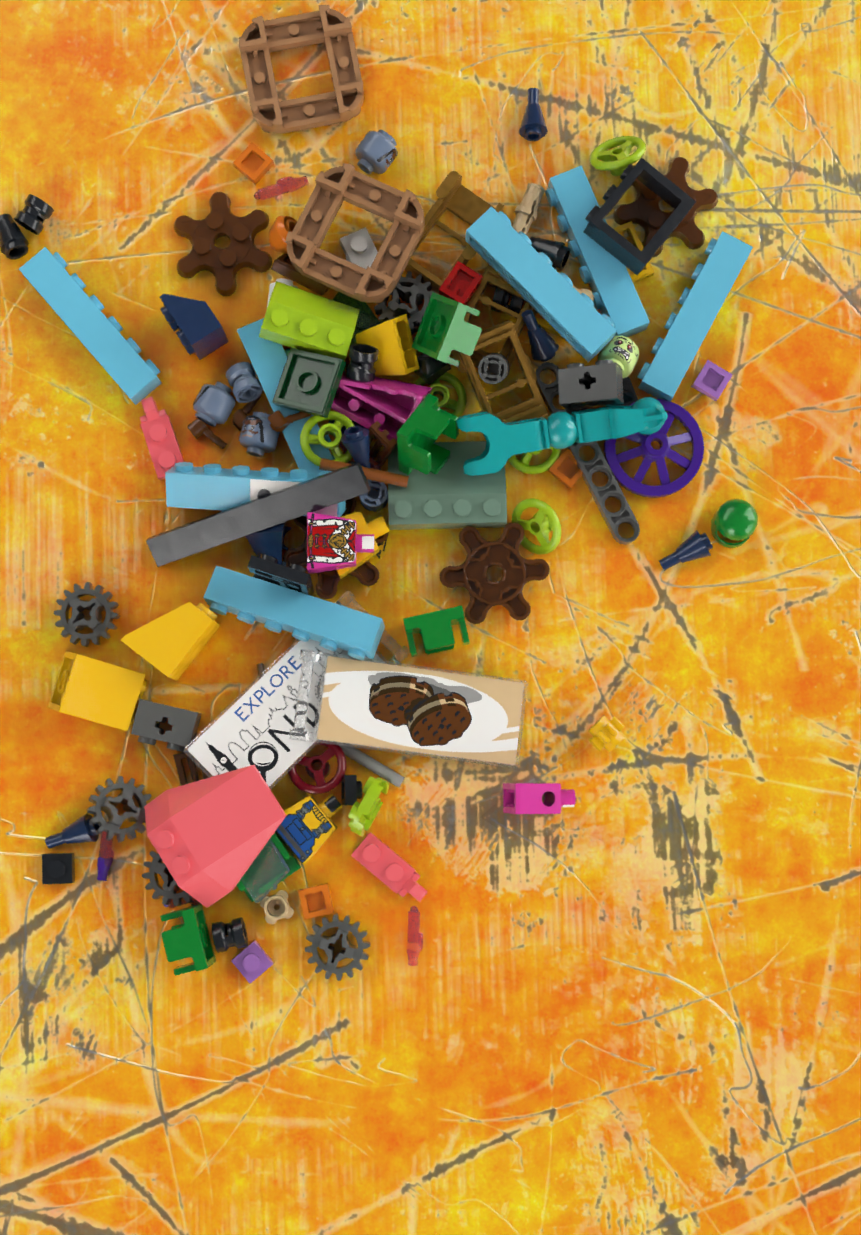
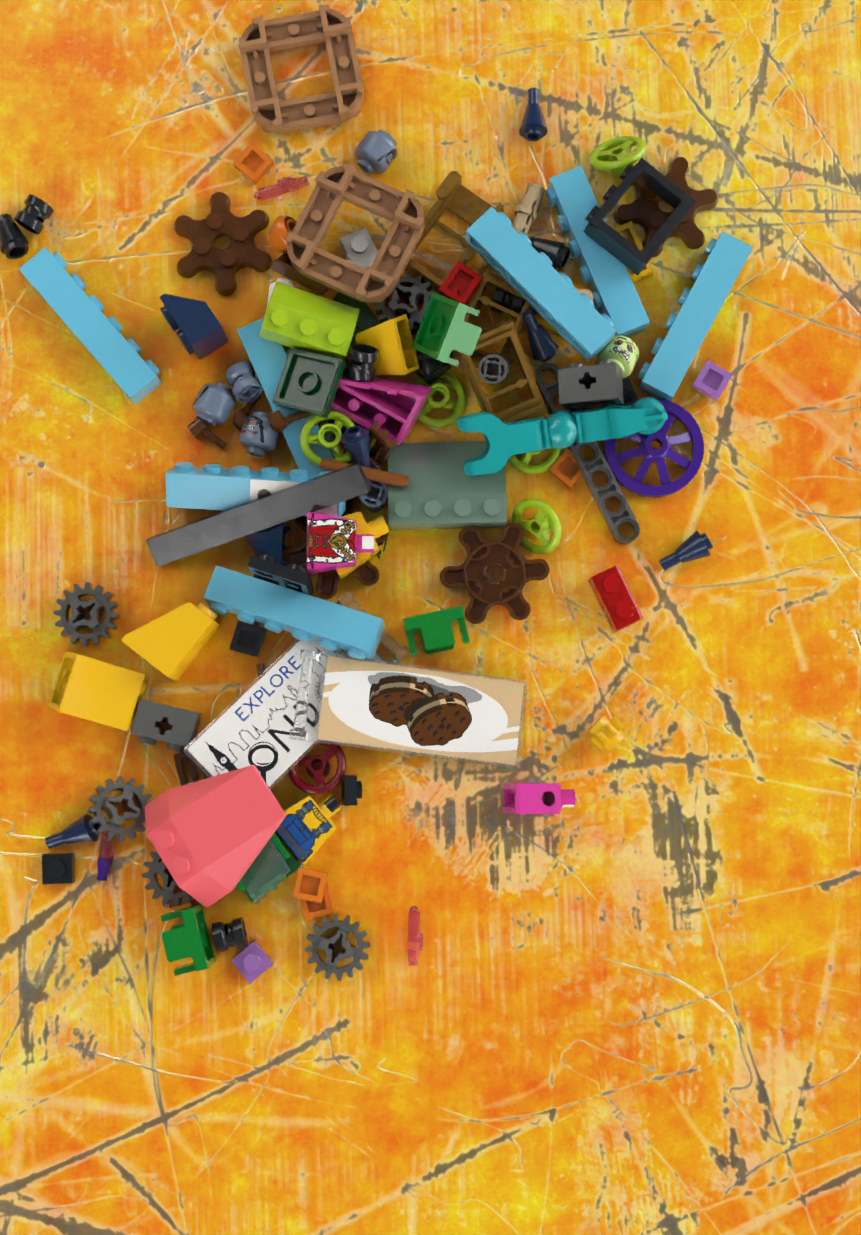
(160, 438): coral hinge -> none
(248, 639): none -> black plate
(284, 911): tan plate -> none
(310, 885): none -> orange tile
(364, 813): lime plate -> none
(373, 765): light grey bar -> none
(388, 867): coral hinge -> none
(418, 436): green panel -> none
(615, 598): none -> red brick
(735, 521): green helmet -> none

